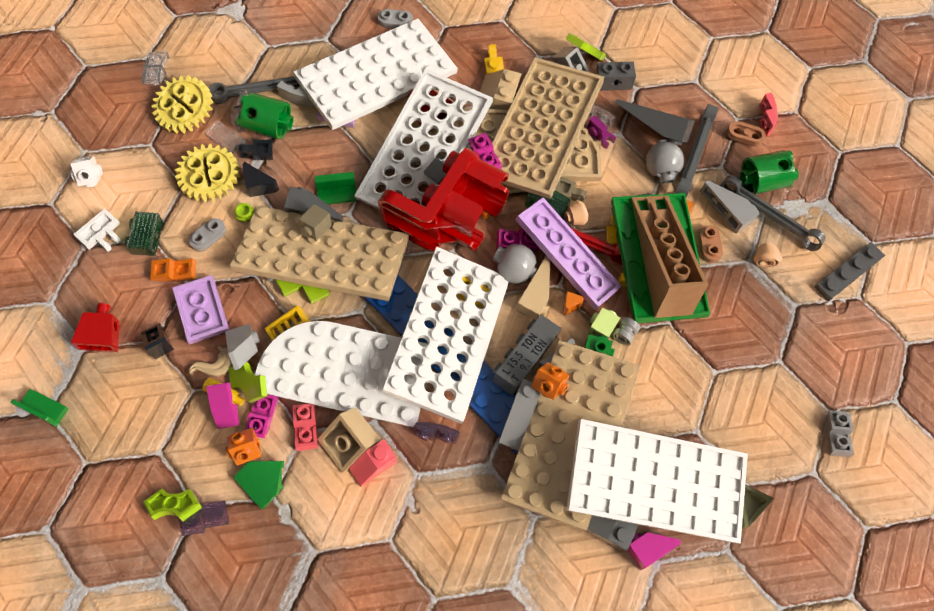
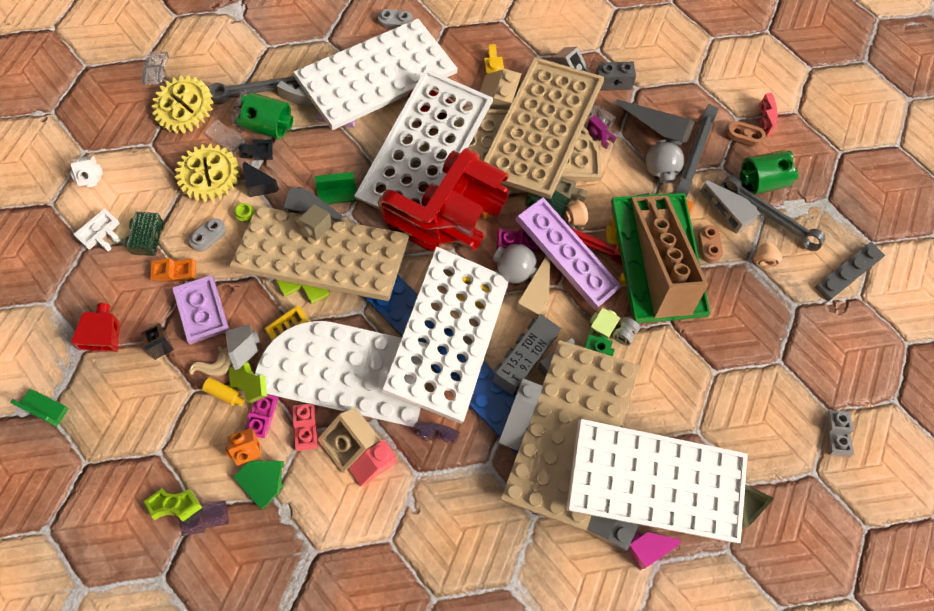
(222, 406): dark pink slope -> none
(434, 171): dark grey tile -> none
(483, 146): dark pink slope -> none
(550, 381): orange brick -> none
(572, 302): orange slope -> none
(585, 46): lime tile -> none

